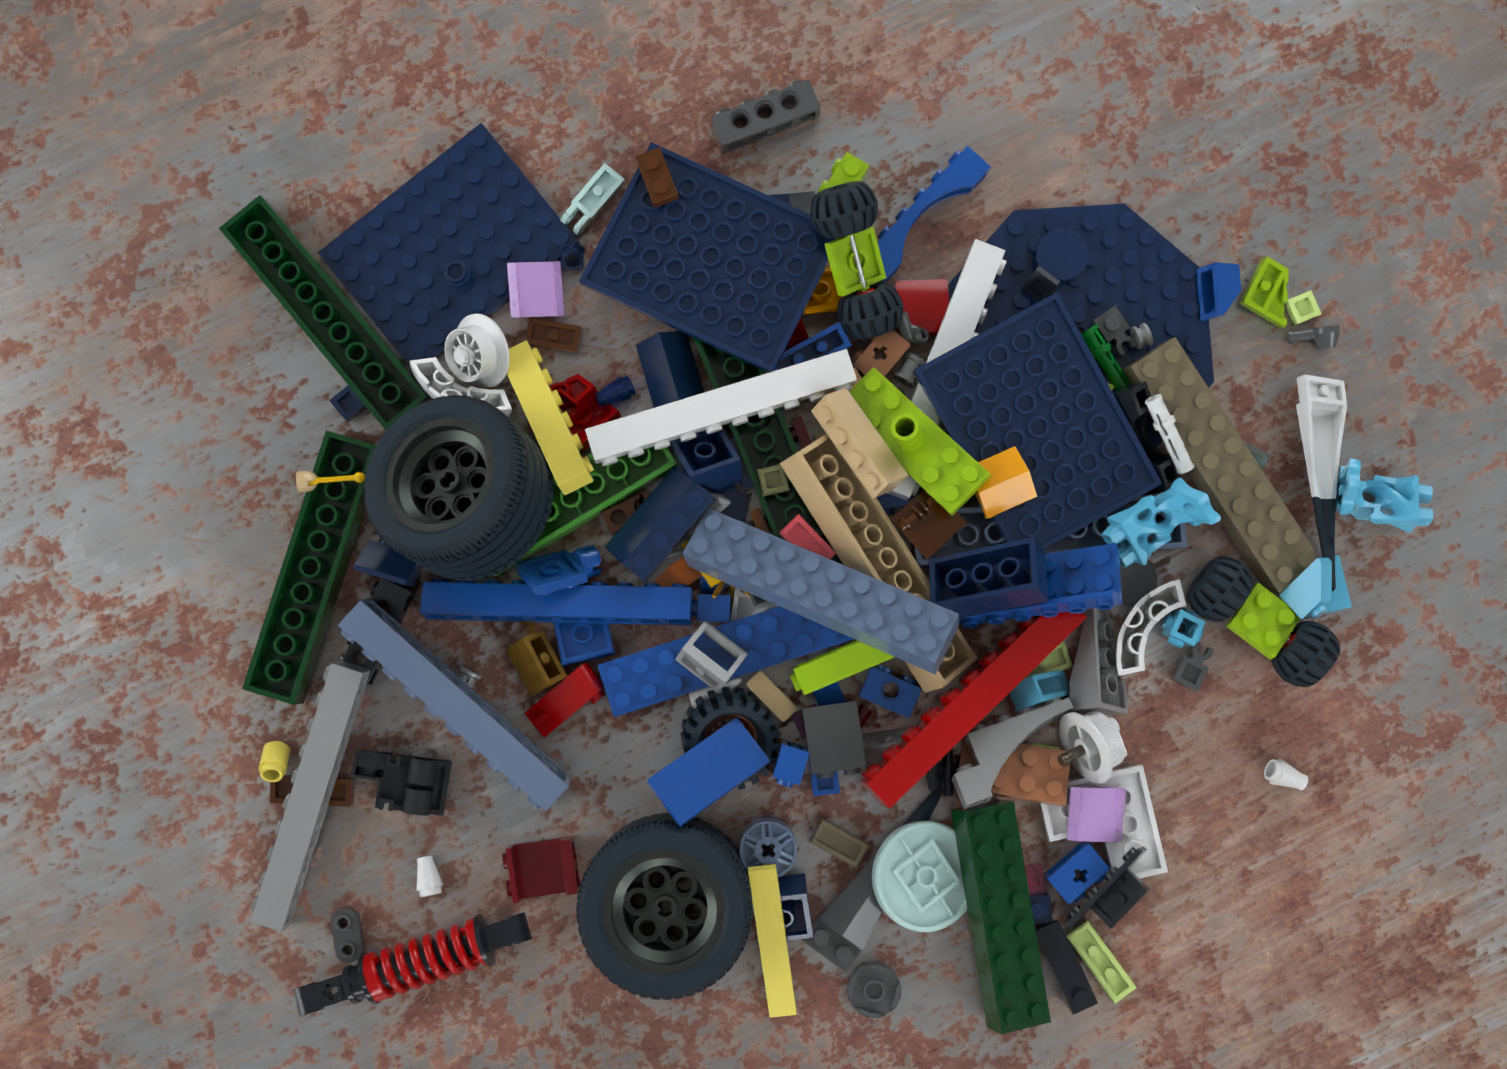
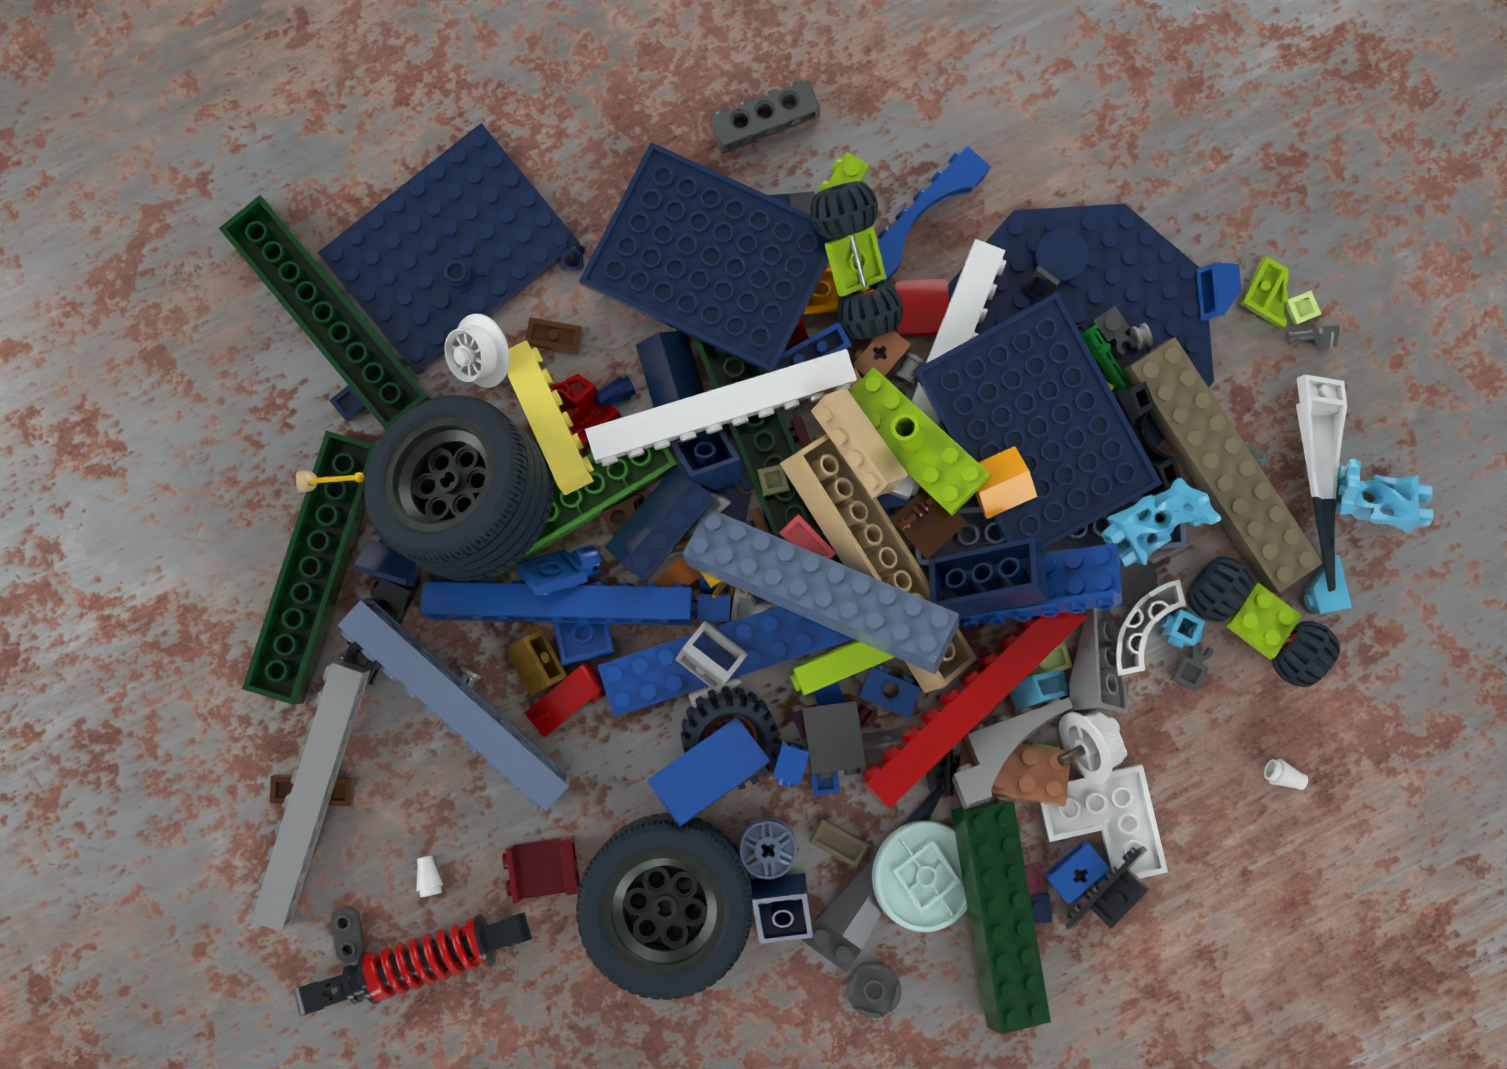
(274, 761): light yellow brick -> none
(407, 784): black plate -> none
(439, 383): white brick -> none
(535, 289): lavender slope -> none
(593, 197): light aqua hinge -> none
(657, 177): reddish brown plate -> none
(771, 696): tan slope -> none
(772, 940): light yellow tile -> none
(912, 332): dark grey arm -> none
(1065, 967): black slope -> none
(1095, 813): lavender slope -> none
(1100, 961): yellowish green tile -> none
(1165, 424): white pin -> none
(1310, 590): medium azure slope -> none

